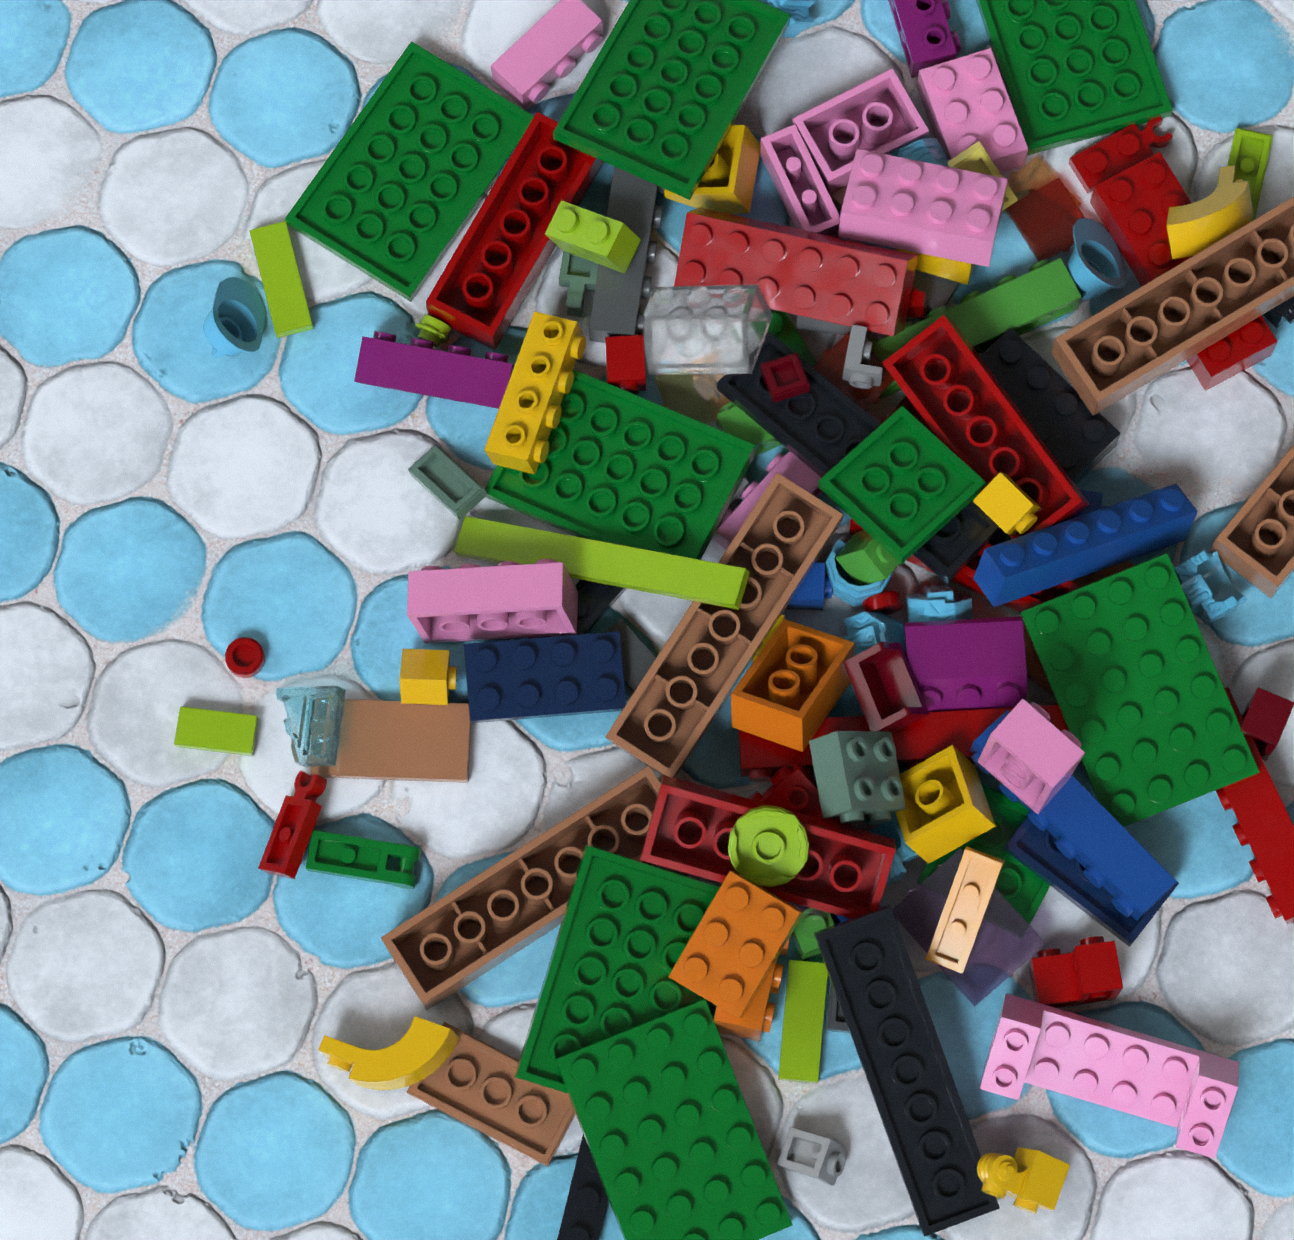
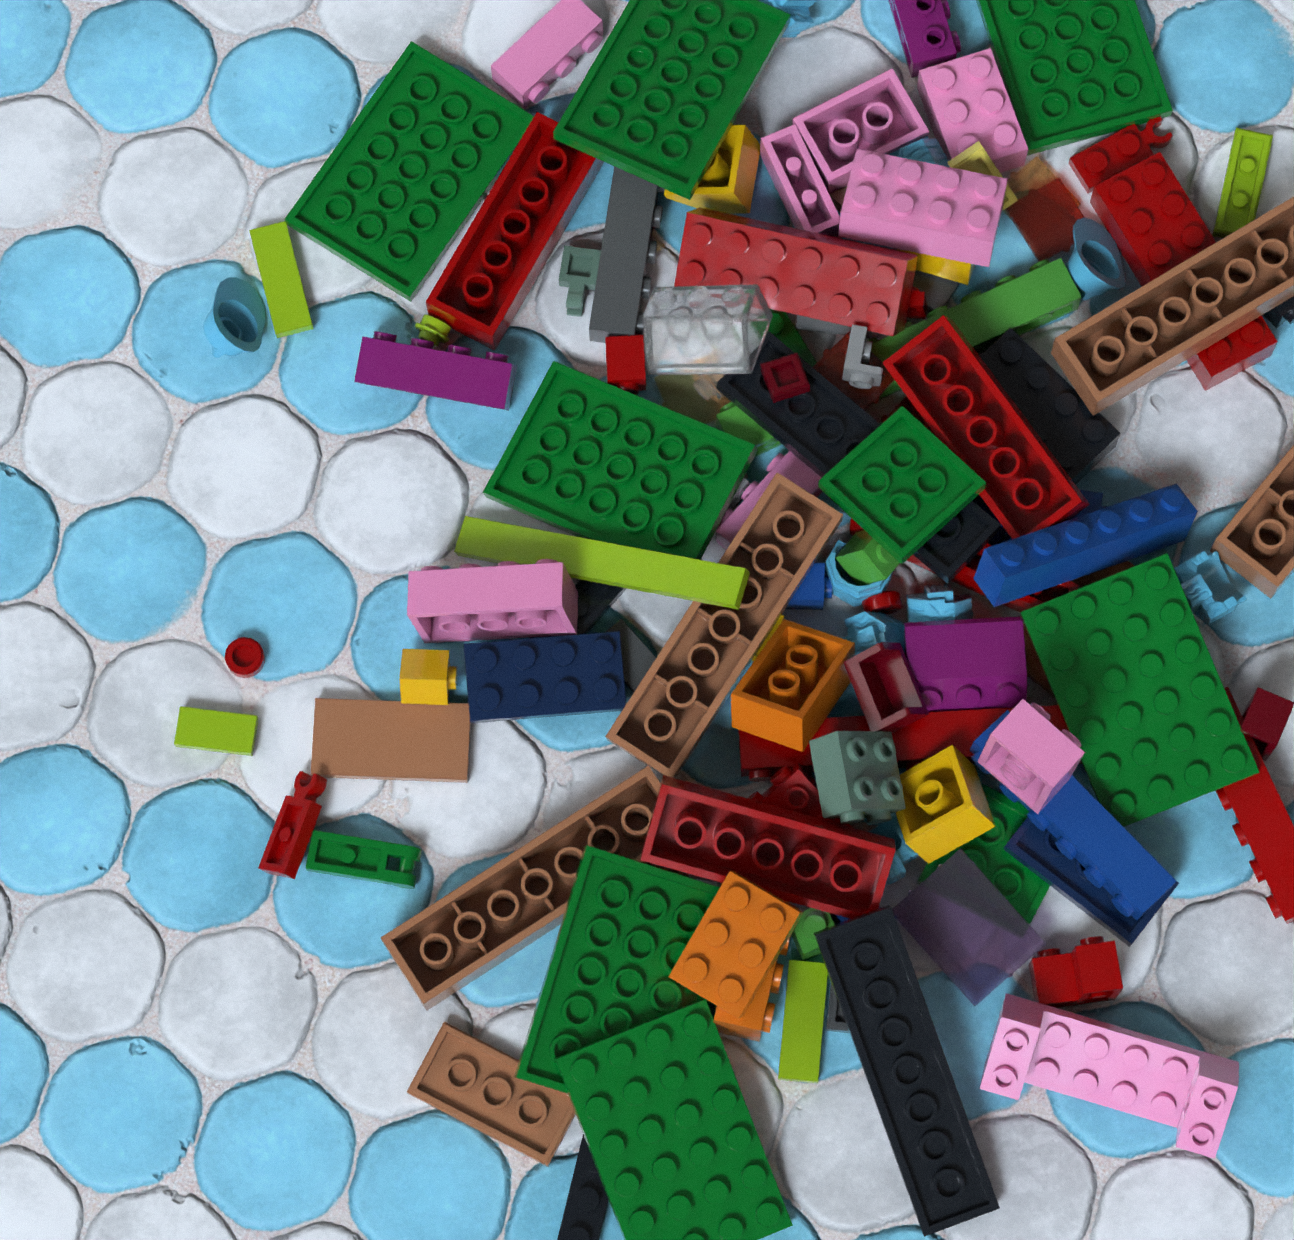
(313, 722): clear light blue wing -> none
(399, 1065): yellow arch -> none
(447, 482): sand green tile -> none
(535, 393): yellow brick -> none
(593, 236): lime brick -> none
(768, 845): lime tile -> none
(812, 1156): light grey bracket -> none
(964, 909): light orange plate -> none
(1007, 505): yellow brick -> none
(1029, 1178): yellow brick -> none
(1207, 221): yellow arch -> none

